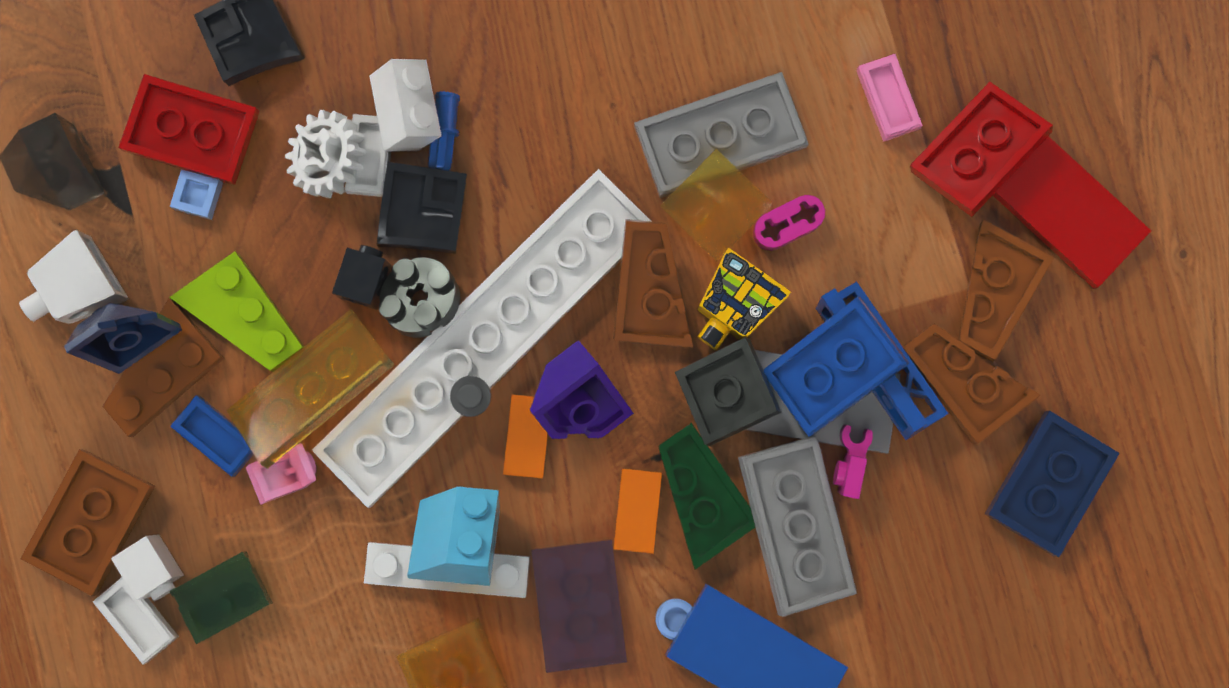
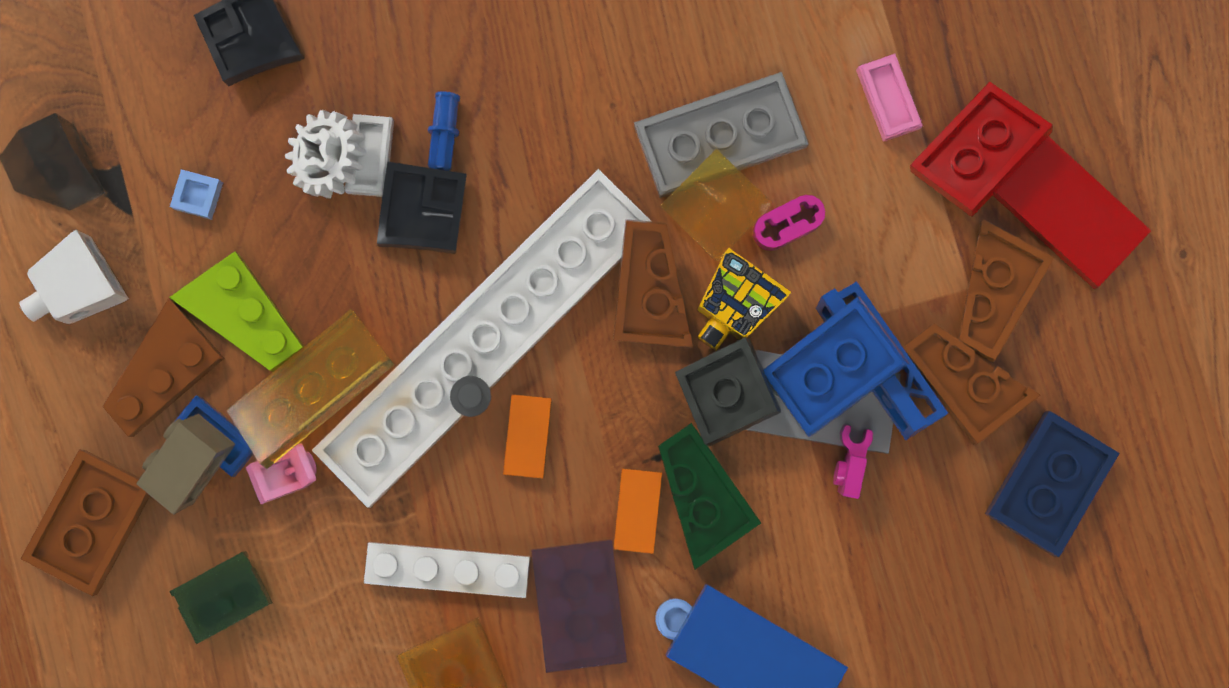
(119, 336): dark blue slope -> none
(135, 621): white tile -> none
(148, 568): white brick -> none
(184, 463): none -> dark tan brick
(189, 129): red plate -> none
(362, 276): black brick -> none
(405, 105): white brick -> none
(408, 278): plate -> none
(456, 536): medium azure slope -> none
(577, 397): dark purple slope -> none
(797, 526): light grey tile -> none

